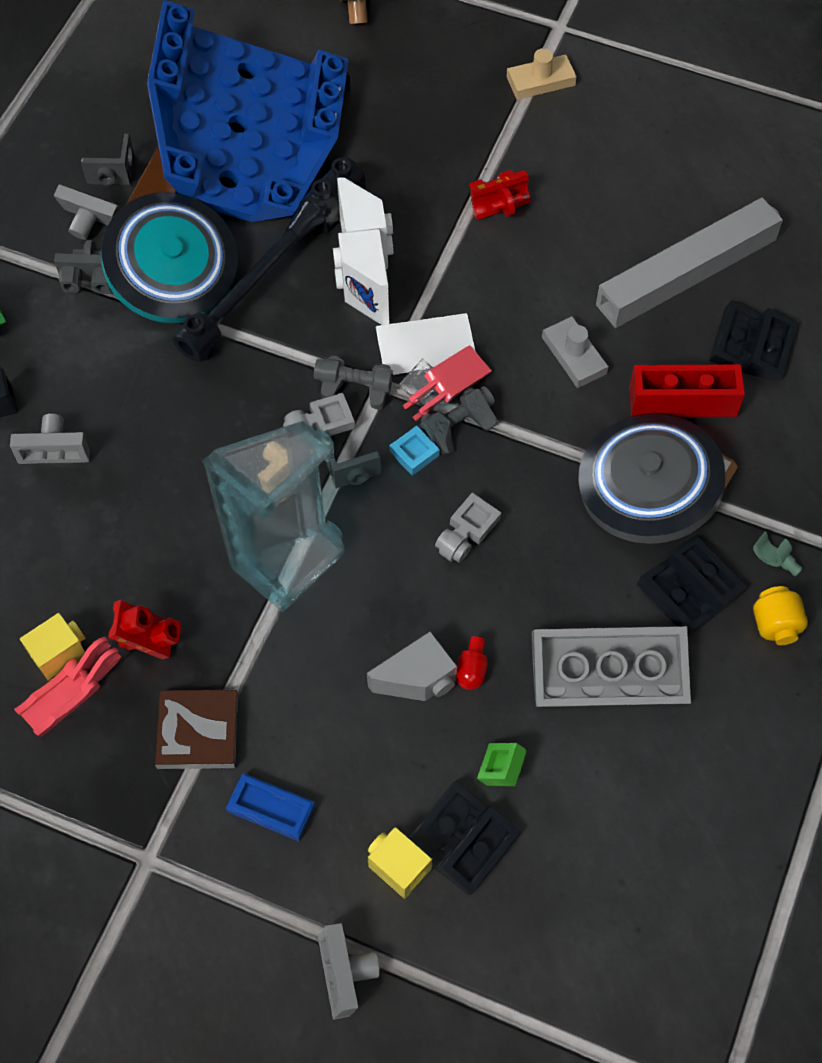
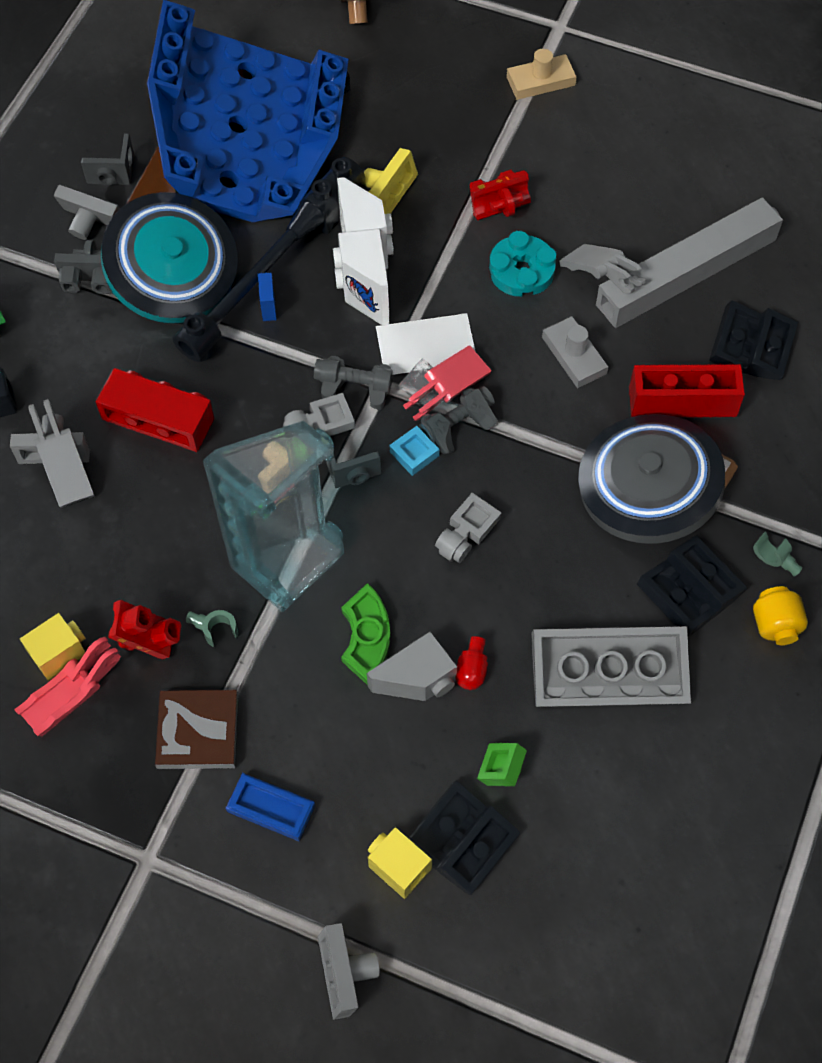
(61, 460): none -> light grey arm
(155, 409): none -> red brick
(207, 622): none -> sand green piece
(267, 296): none -> blue tile
(369, 630): none -> bright green tile
(393, 181): none -> light yellow tile
(522, 248): none -> teal plate
(604, 261): none -> light grey arm

